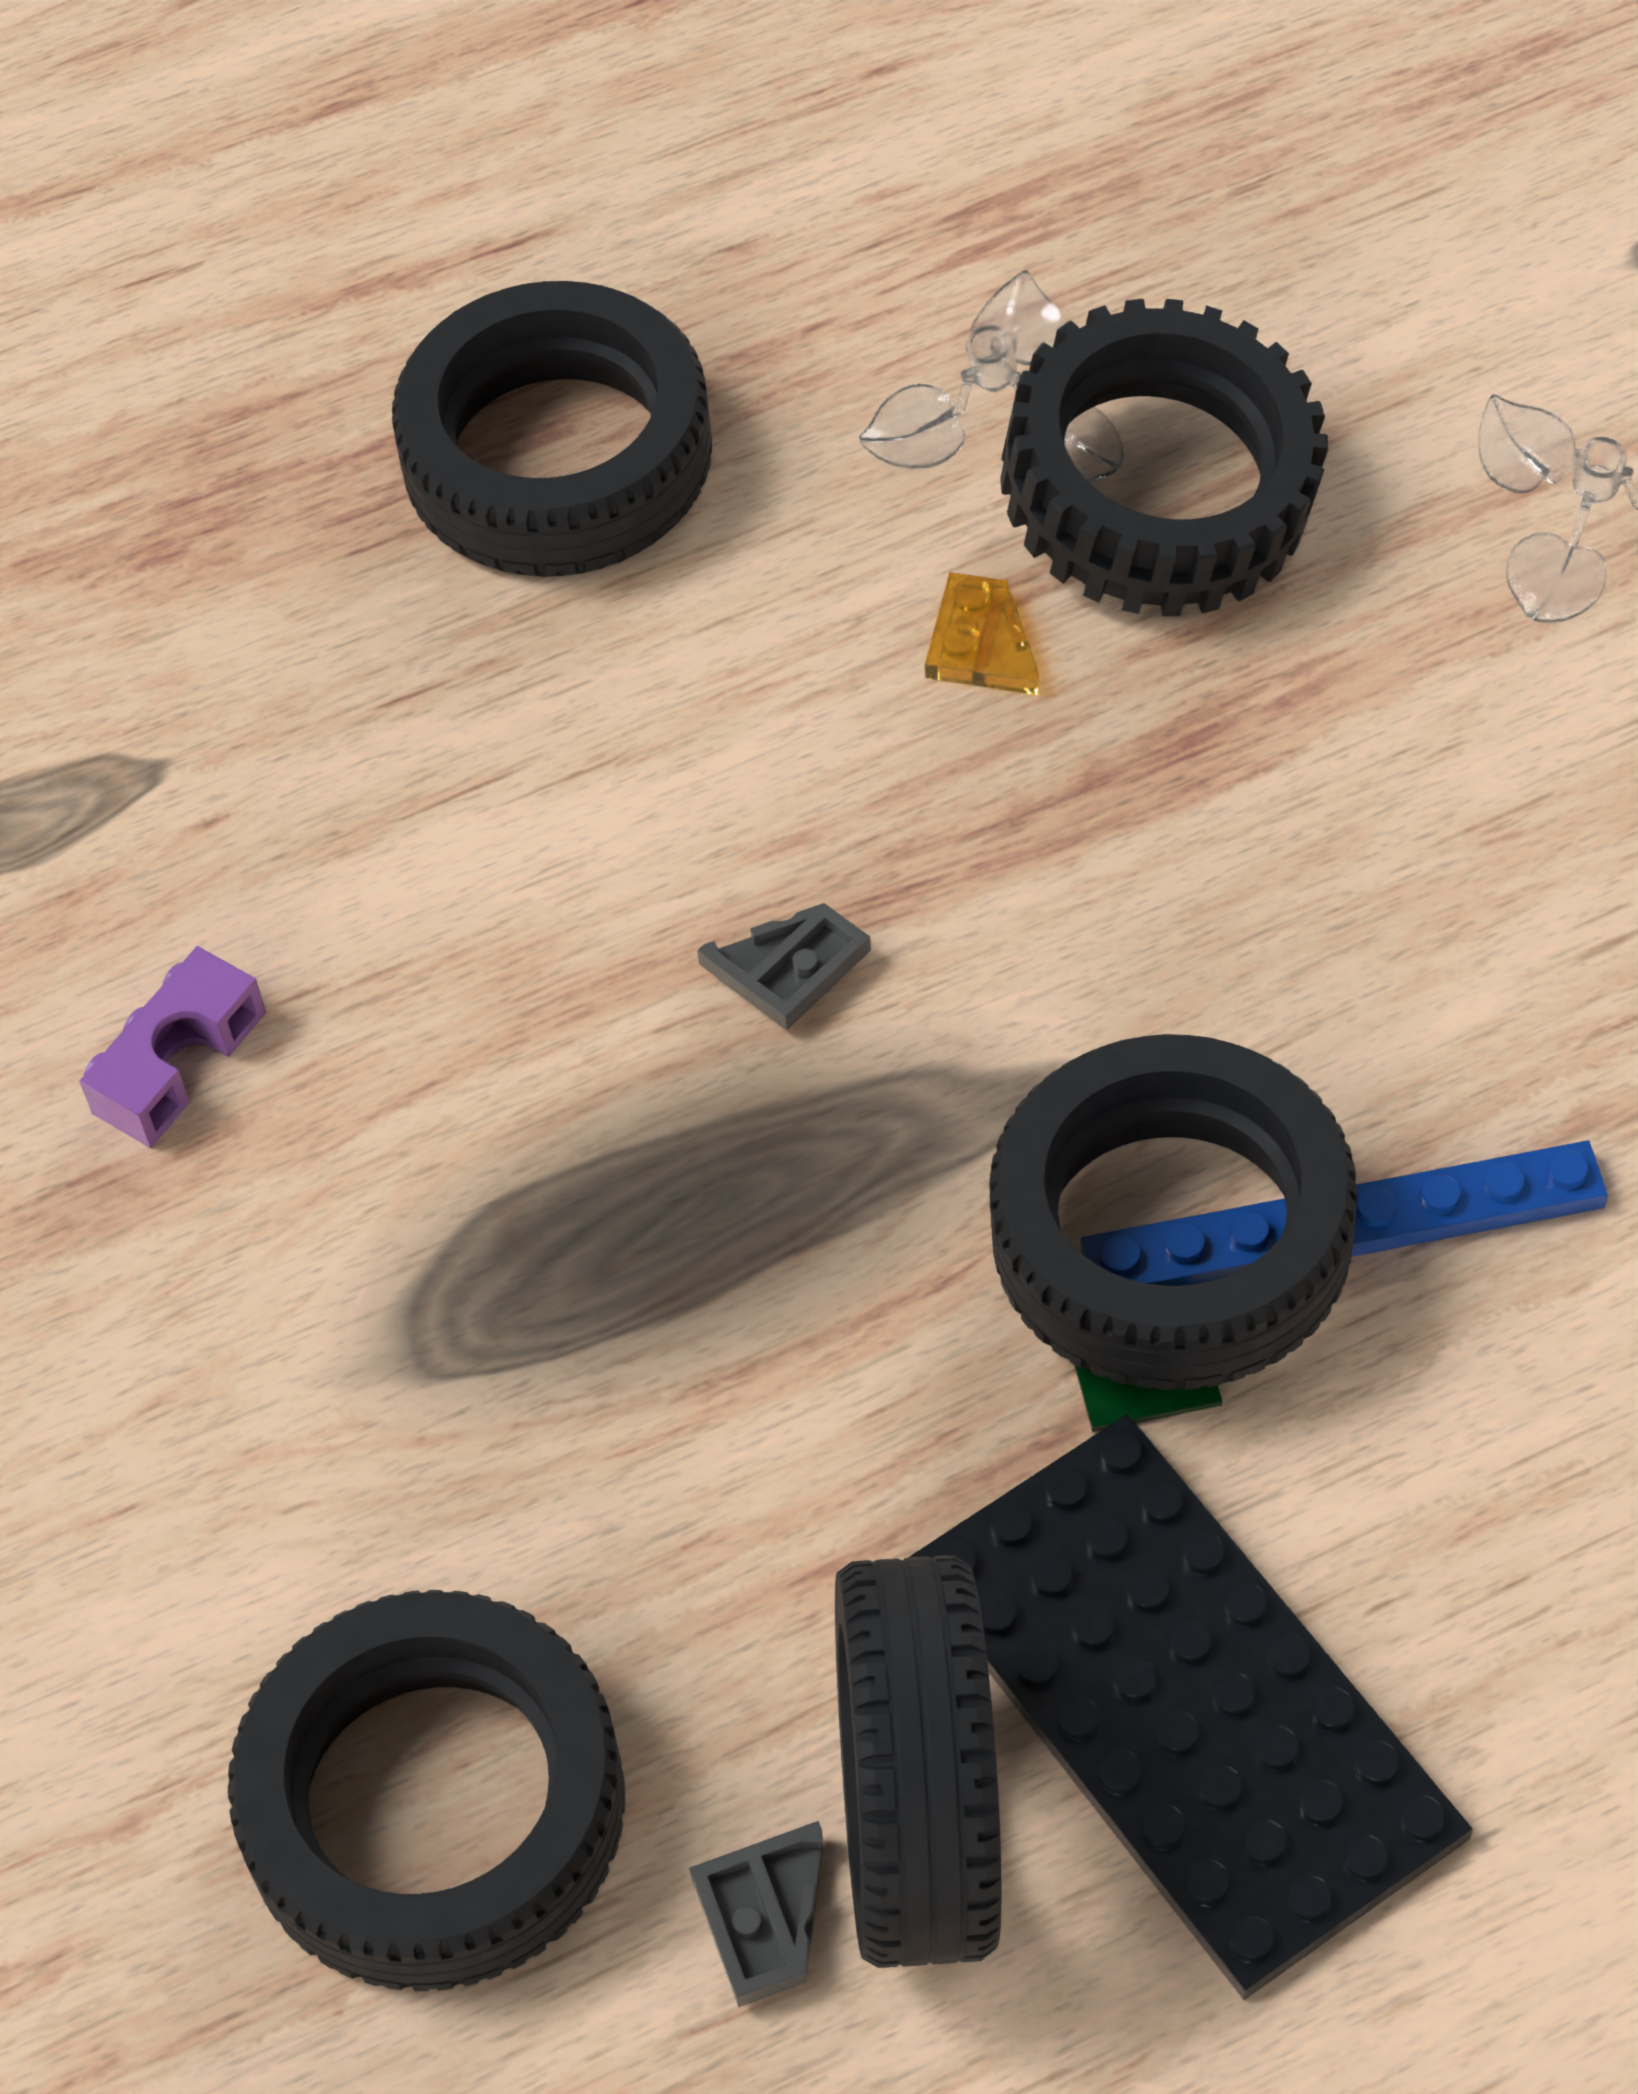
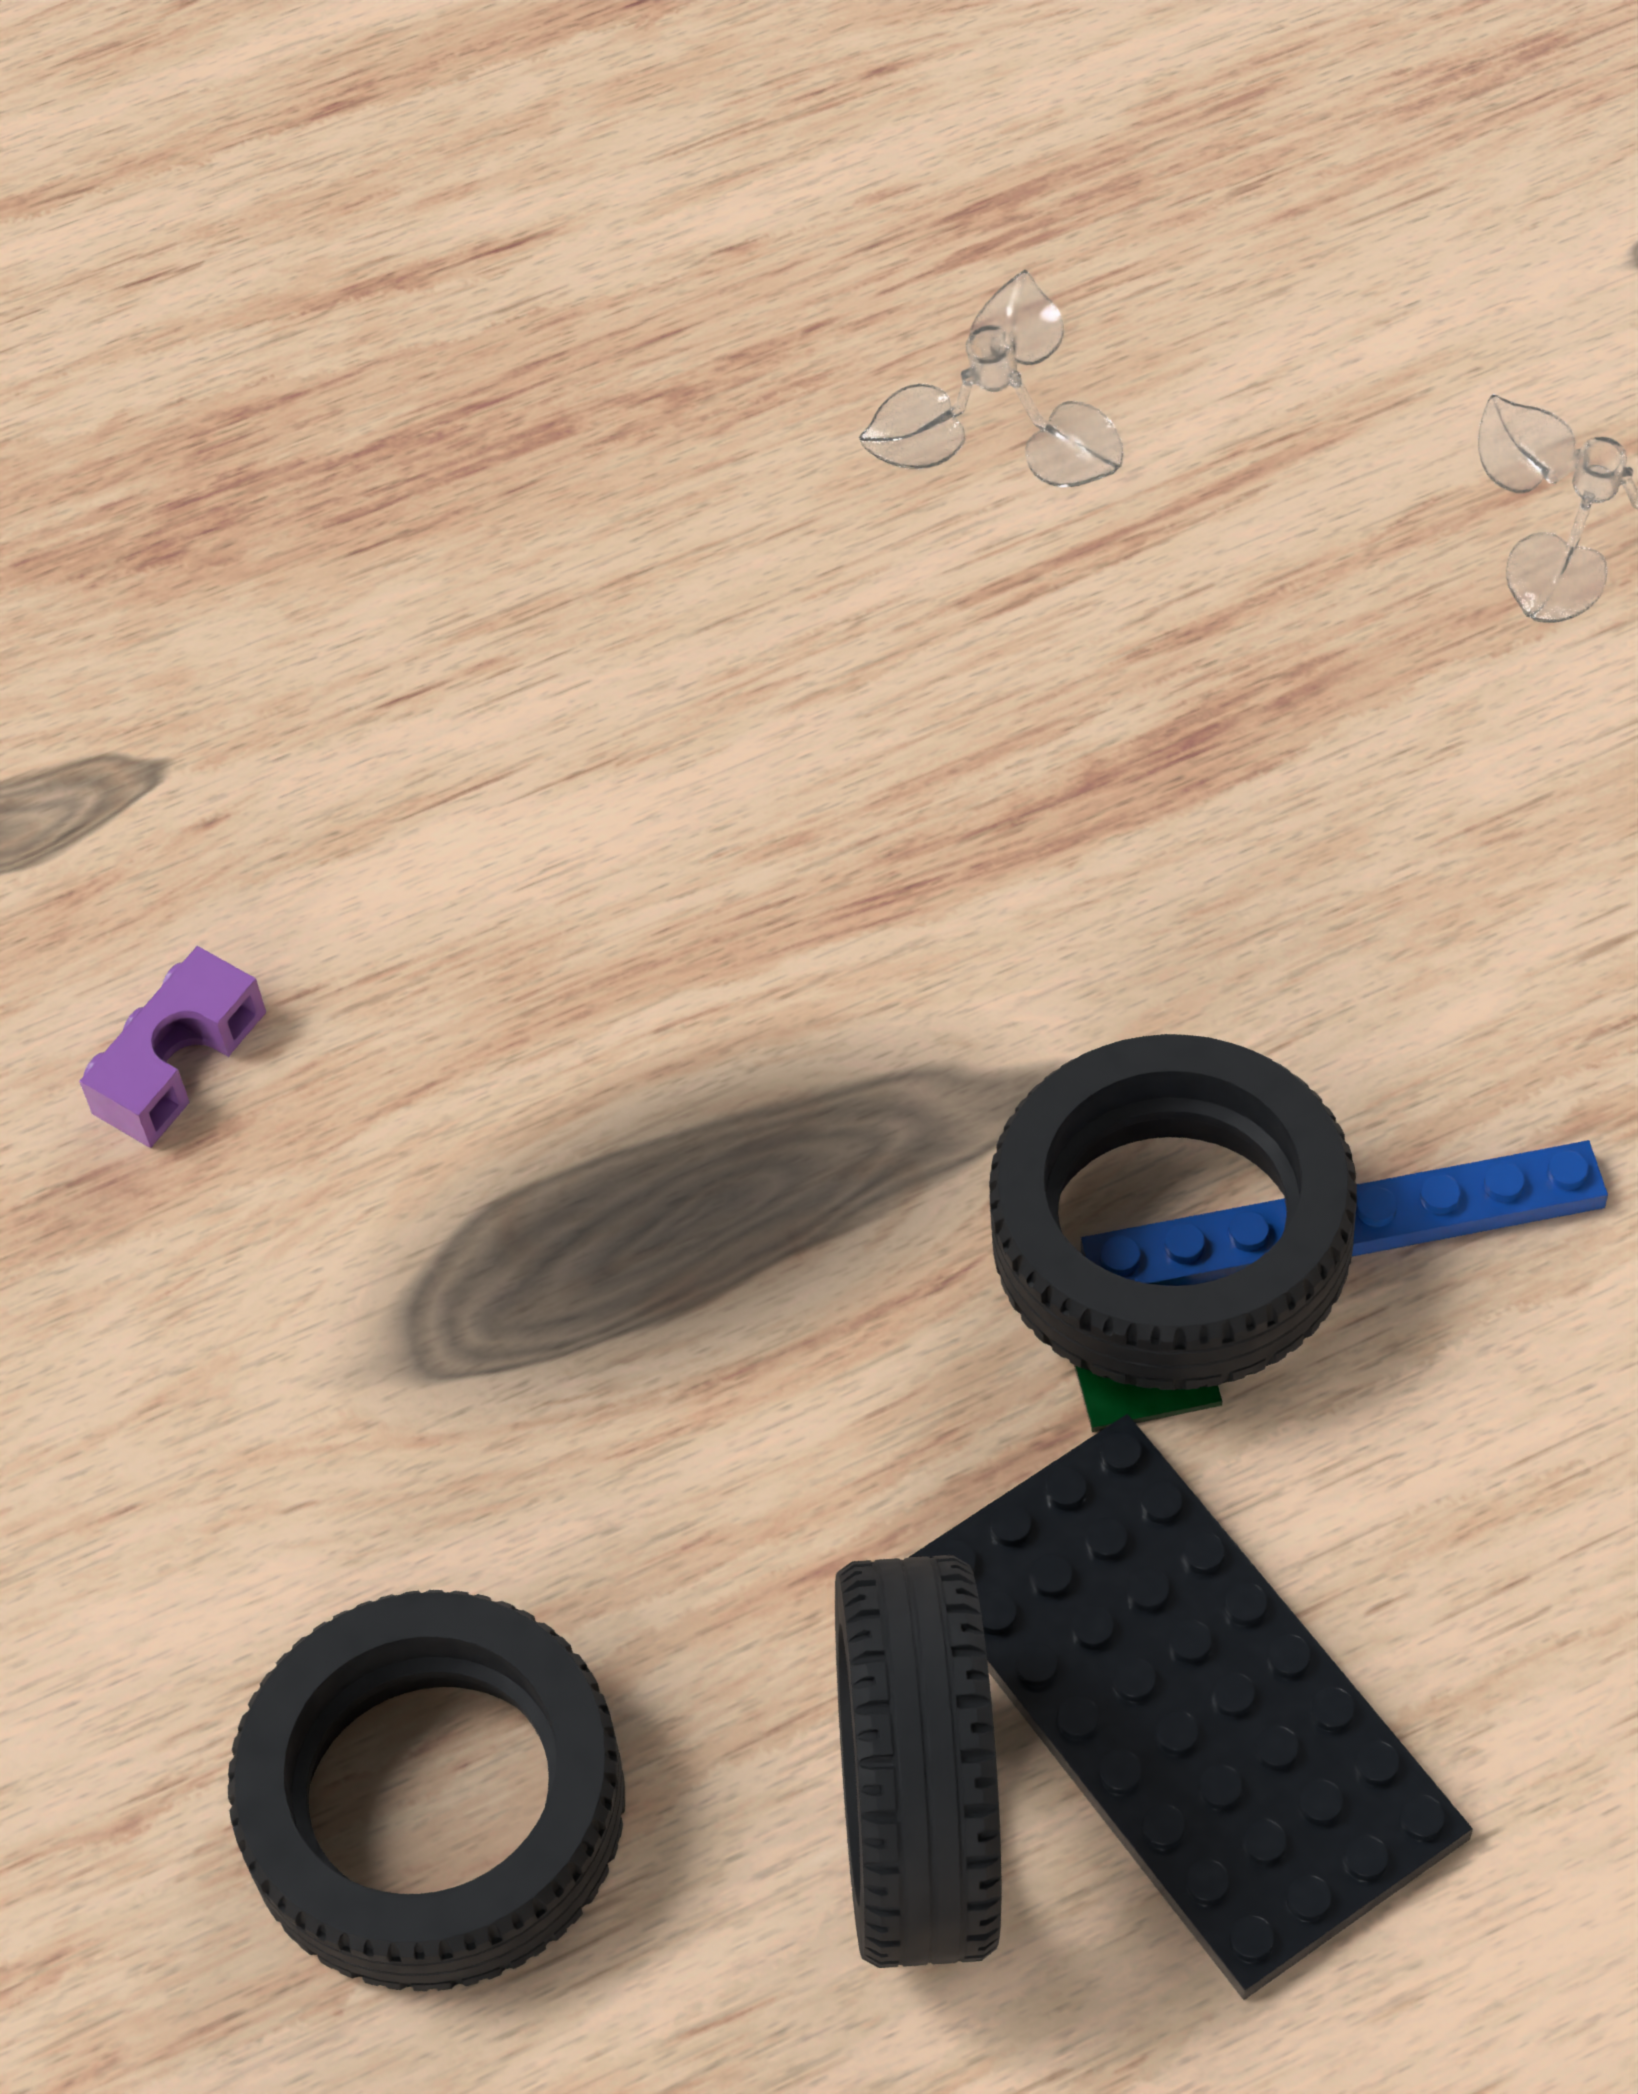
(535, 337): black tyre -> none
(763, 1910): dark grey wing -> none
(789, 961): dark grey wing -> none
(981, 638): clear yellow wing -> none
(1183, 360): black tyre -> none

